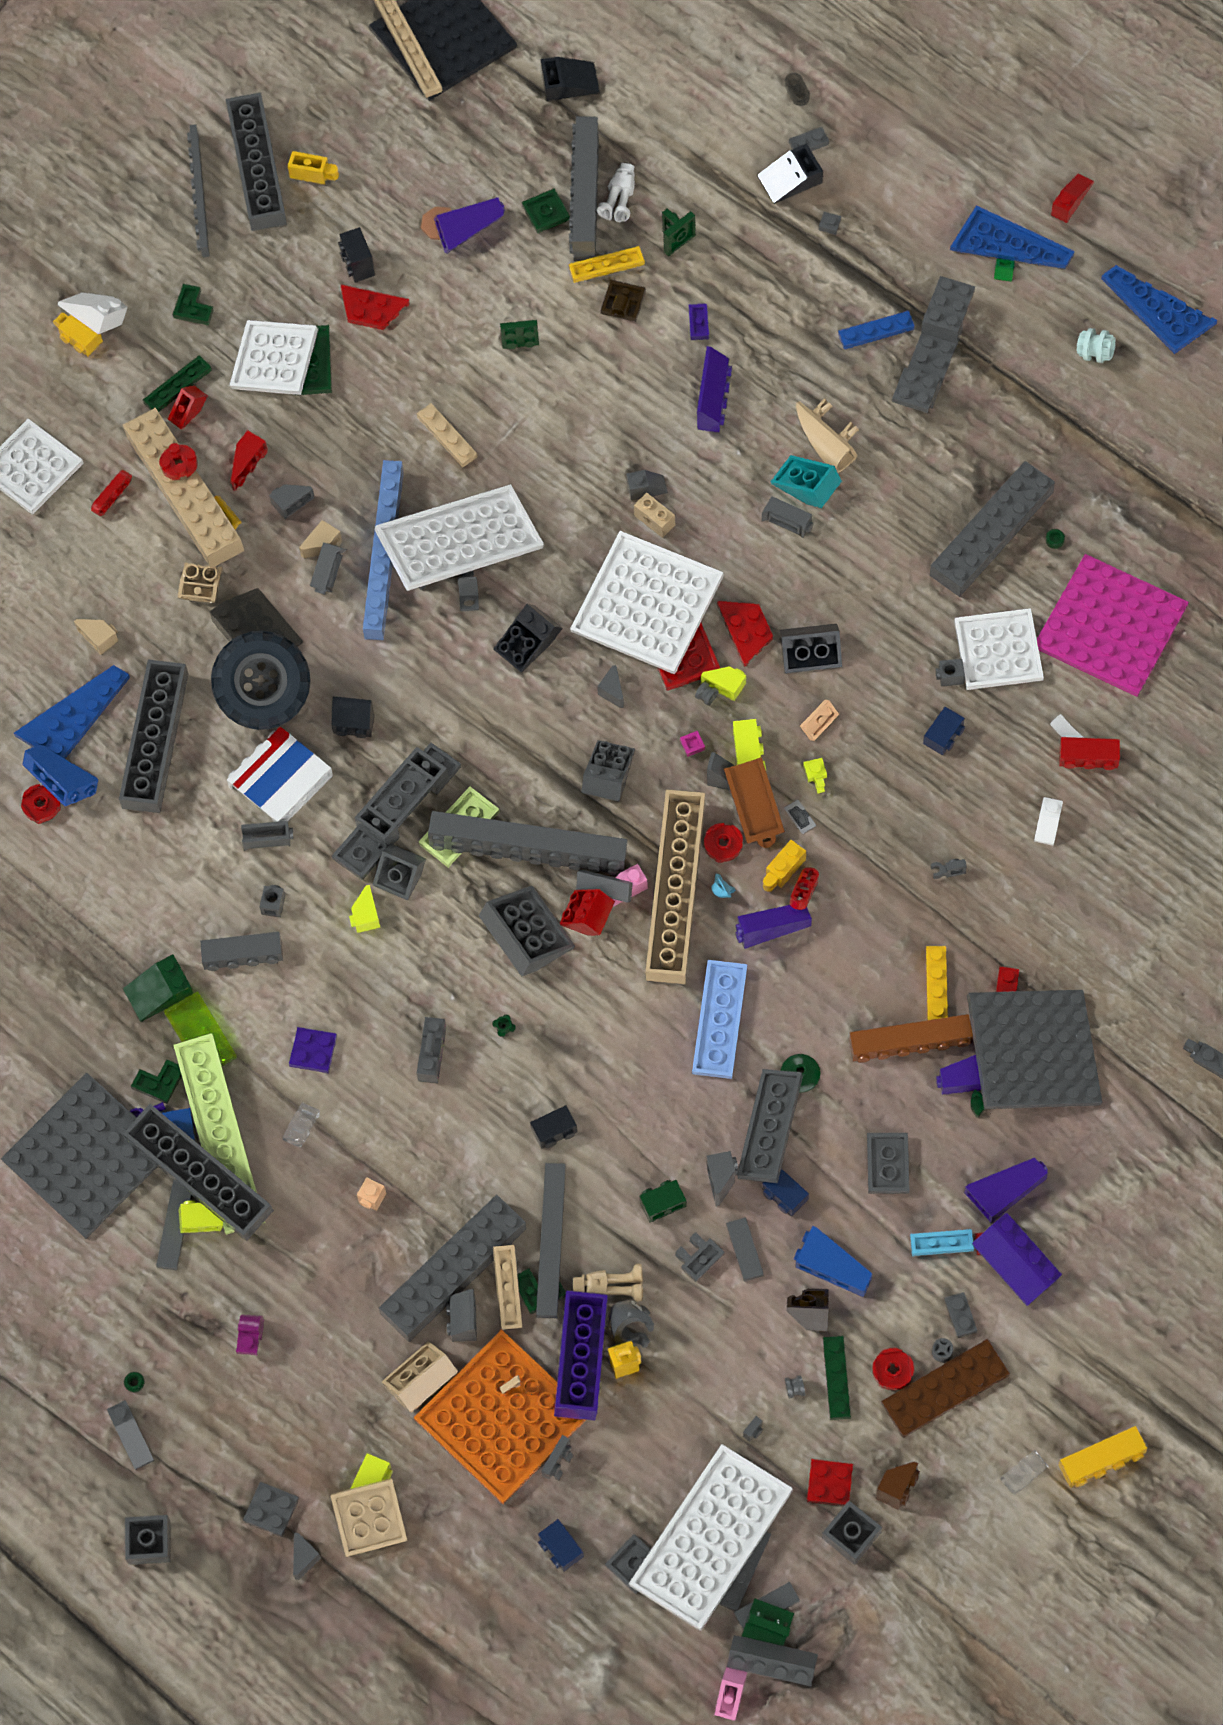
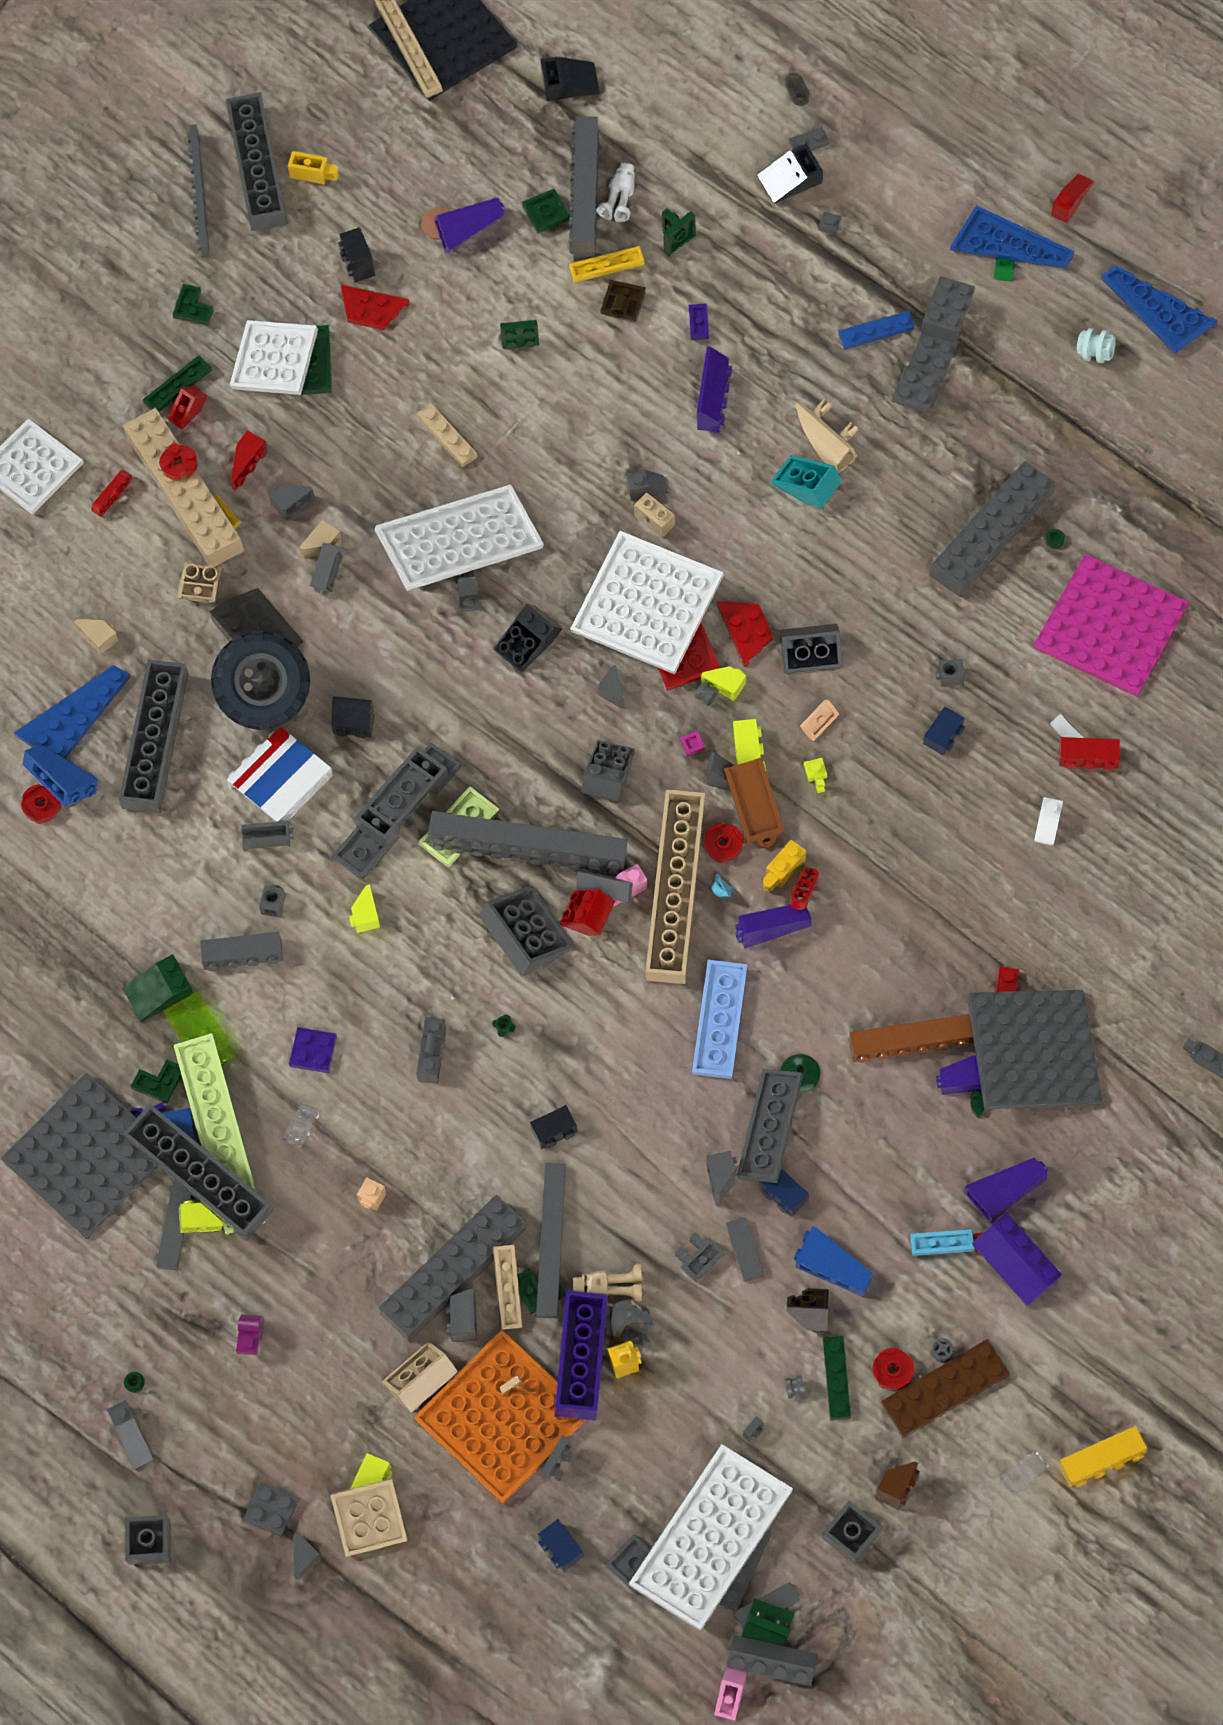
(77, 334): yellow brick -> none
(95, 310): white slope -> none
(381, 565): medium blue brick -> none
(398, 871): dark grey slope -> none
(662, 1200): dark green brick -> none
(787, 516): dark grey window -> none
(800, 816): sticker -> none
(829, 1482): red plate -> none
(888, 1163): dark grey plate -> none
(936, 982): yellow plate -> none
(950, 869): dark grey plate -> none
(960, 1315): dark grey plate -> none
(998, 649): white plate -> none

